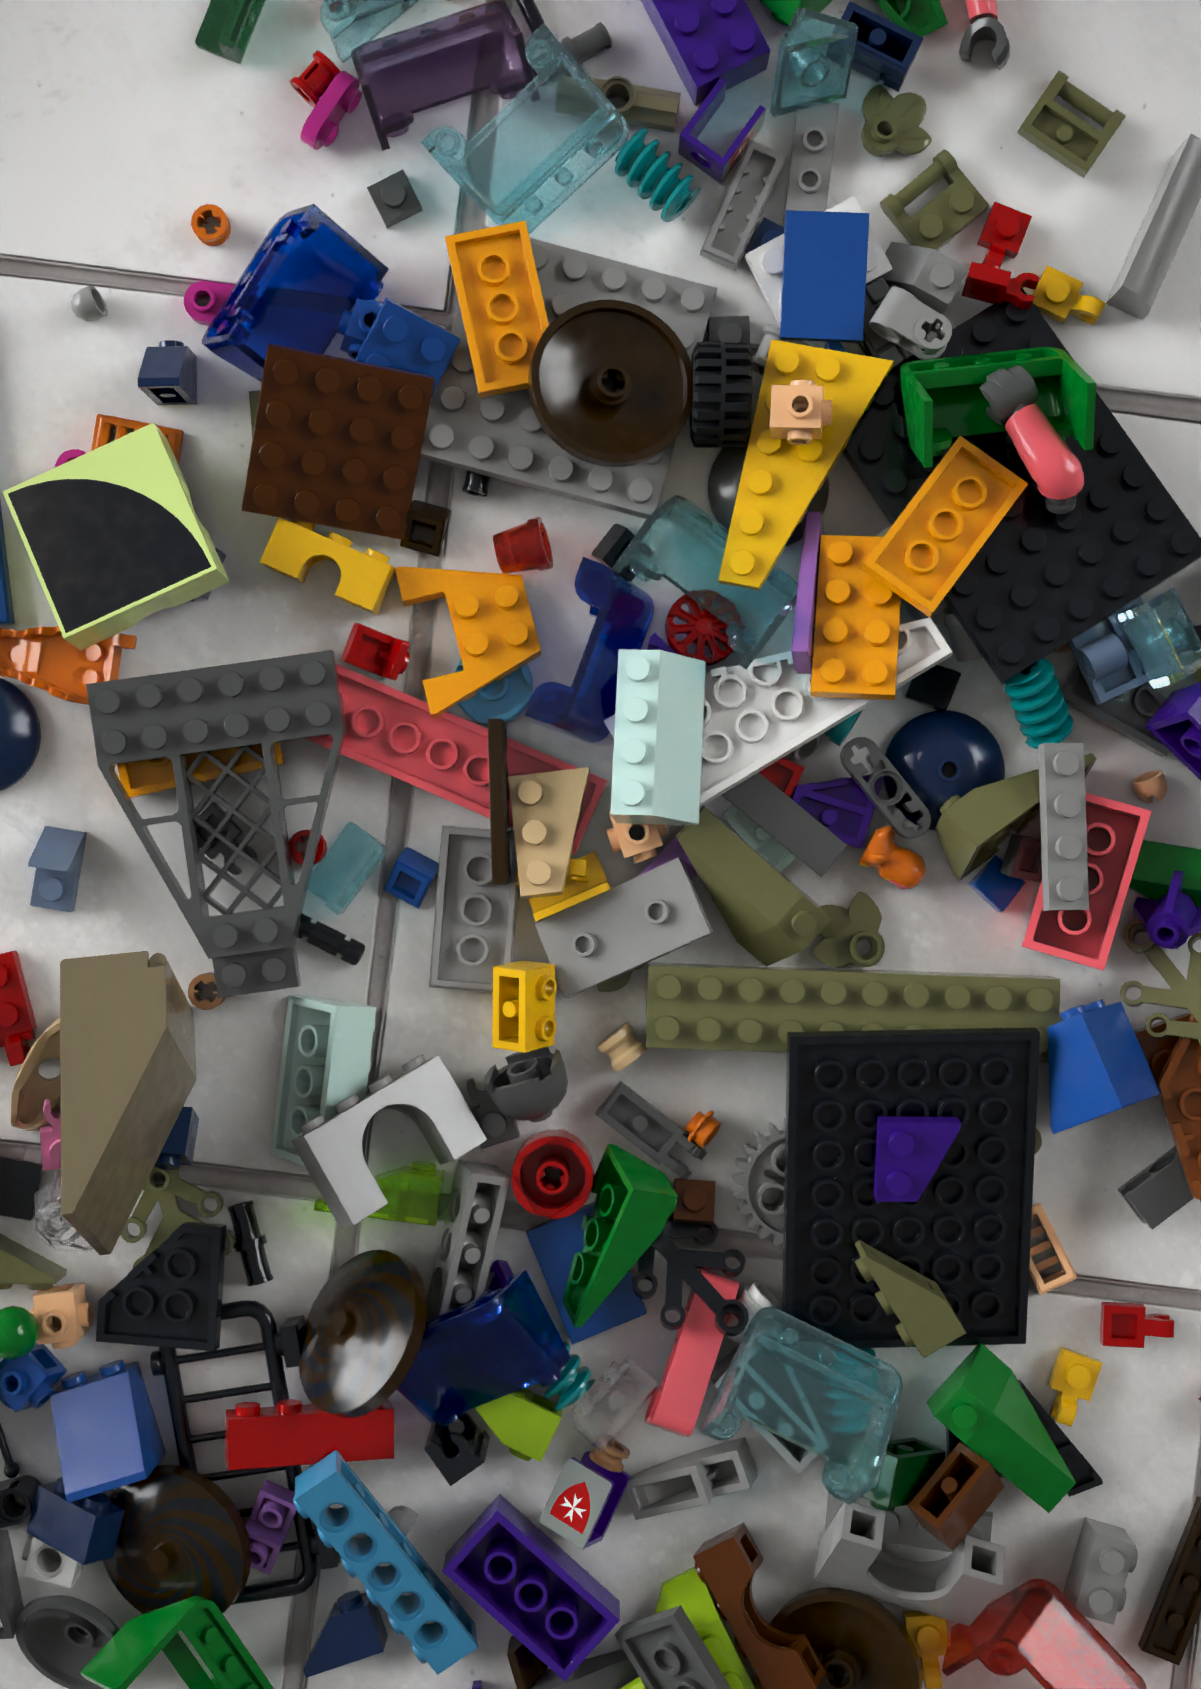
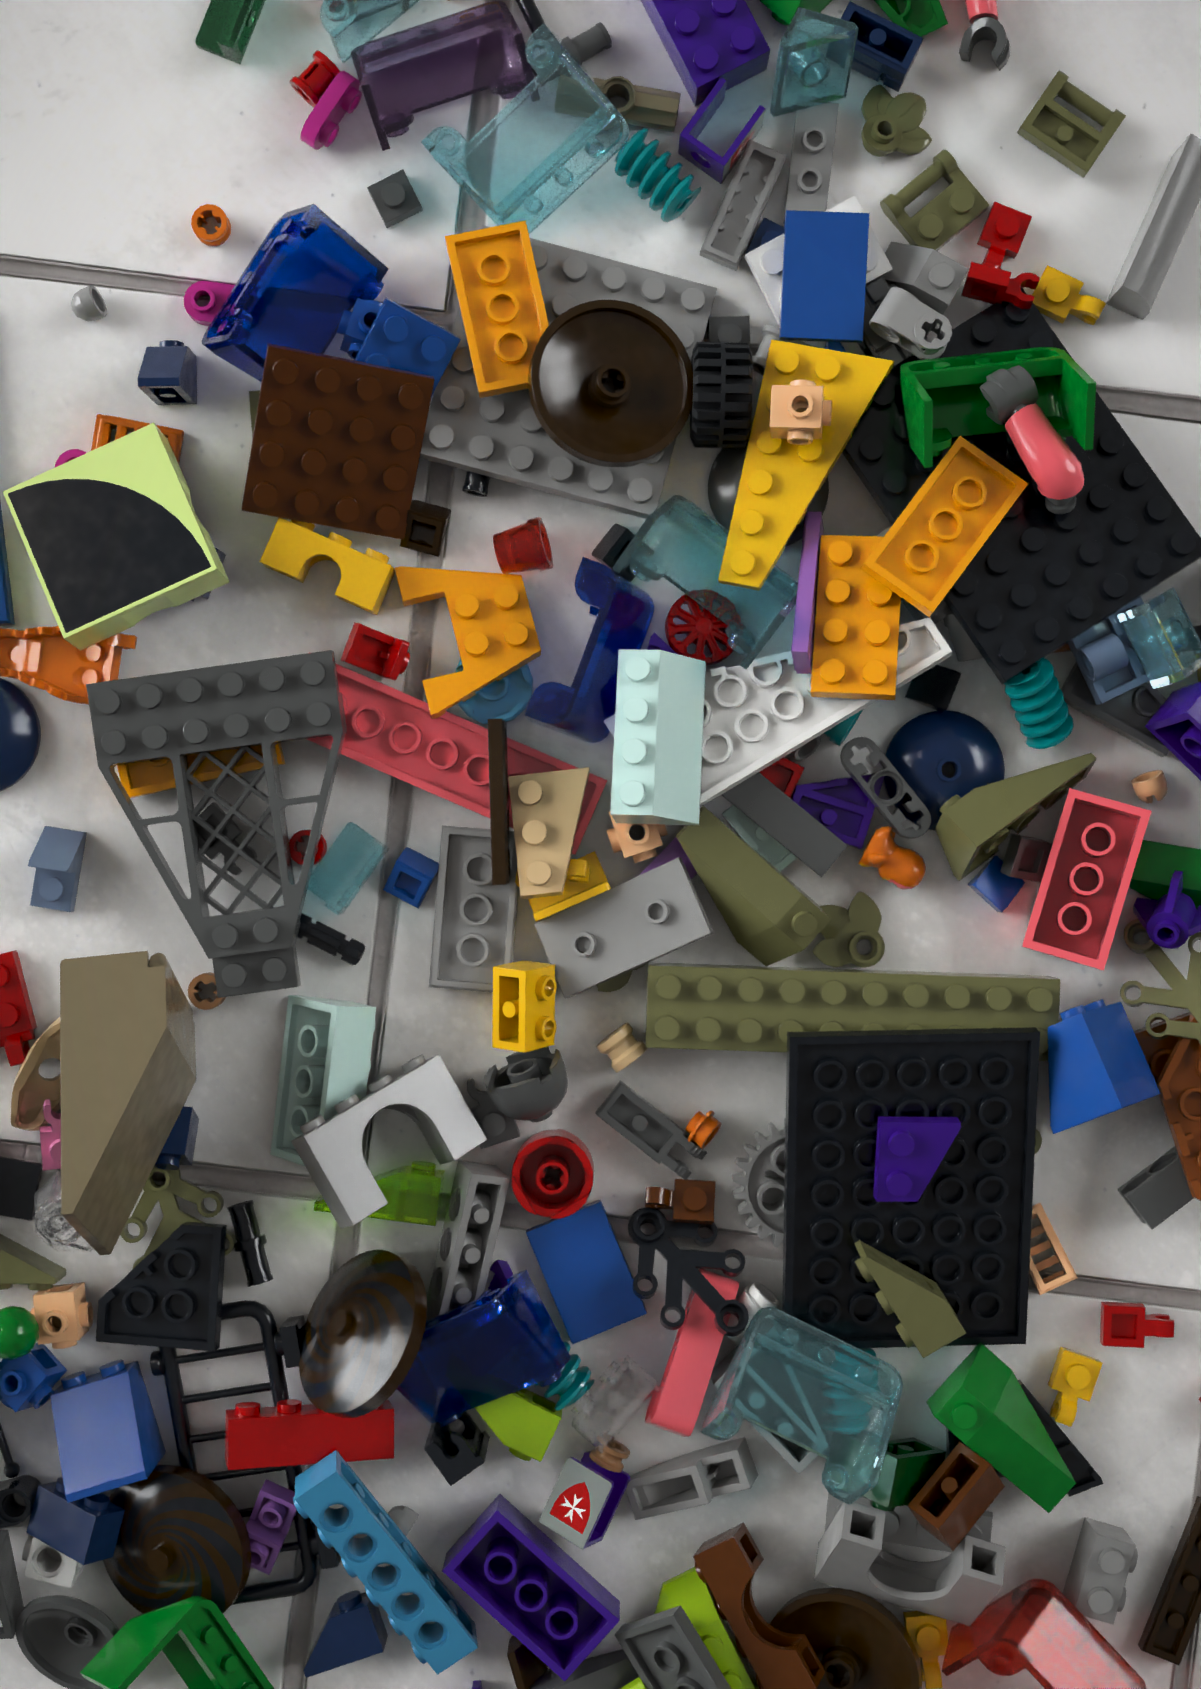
(625, 1221): green wedge -> none
(1063, 826): light grey plate -> none

